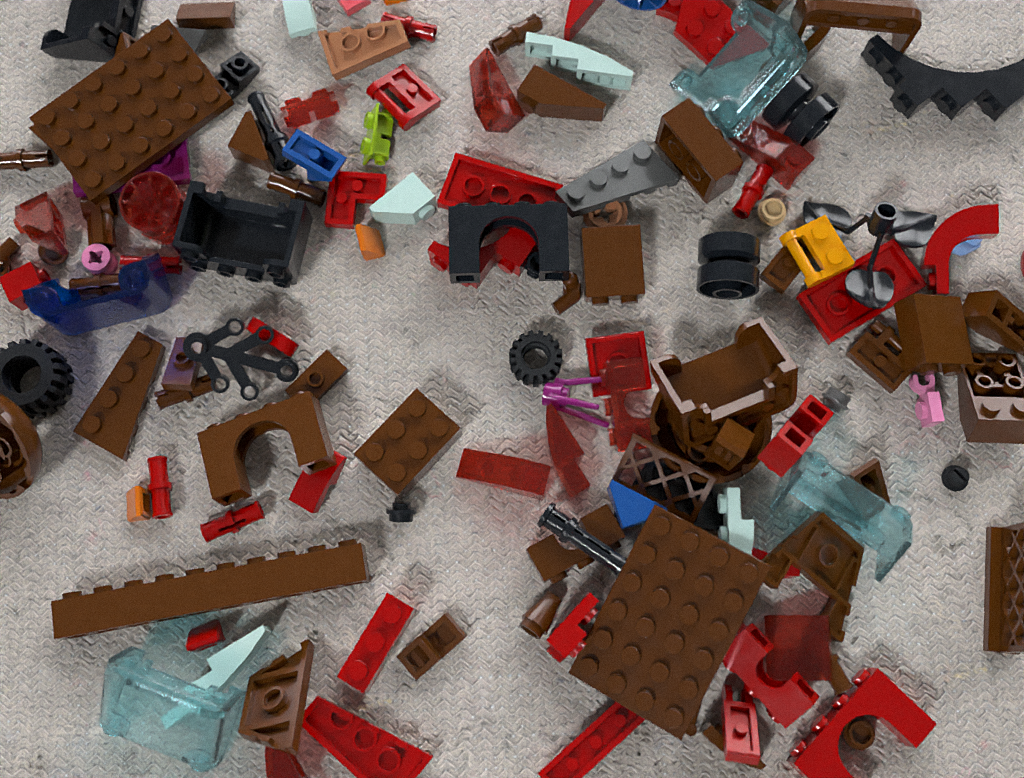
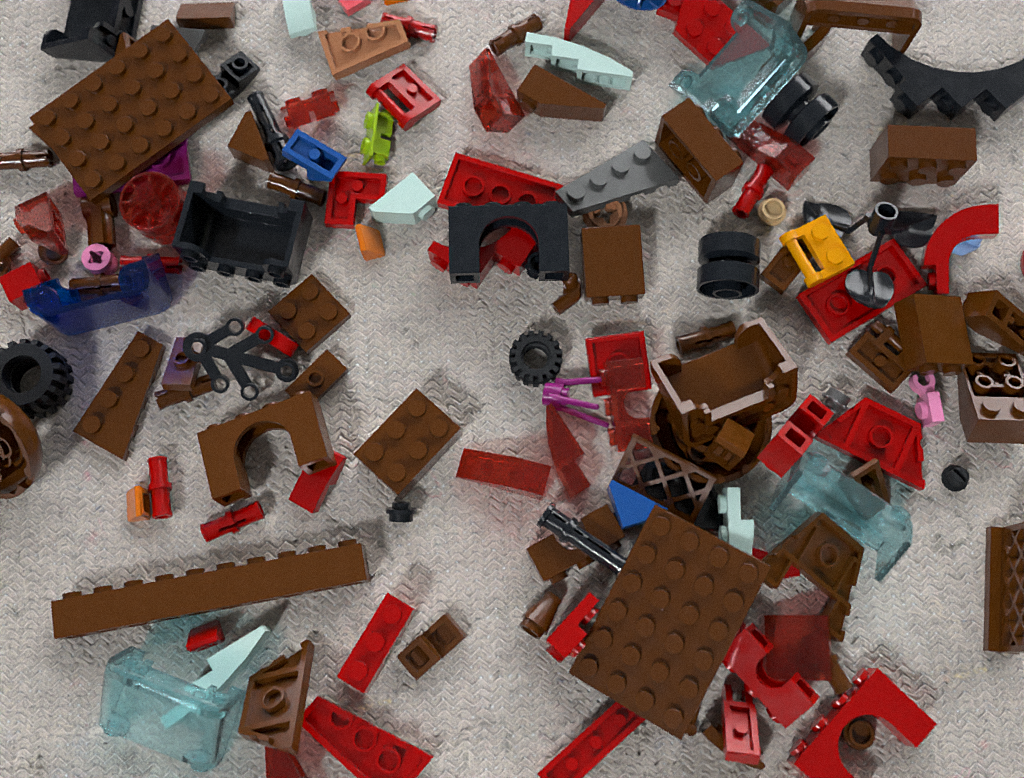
(309, 314): none -> reddish brown plate
(705, 337): none -> reddish brown pin
(879, 433): none -> red wing
(922, 155): none -> reddish brown brick

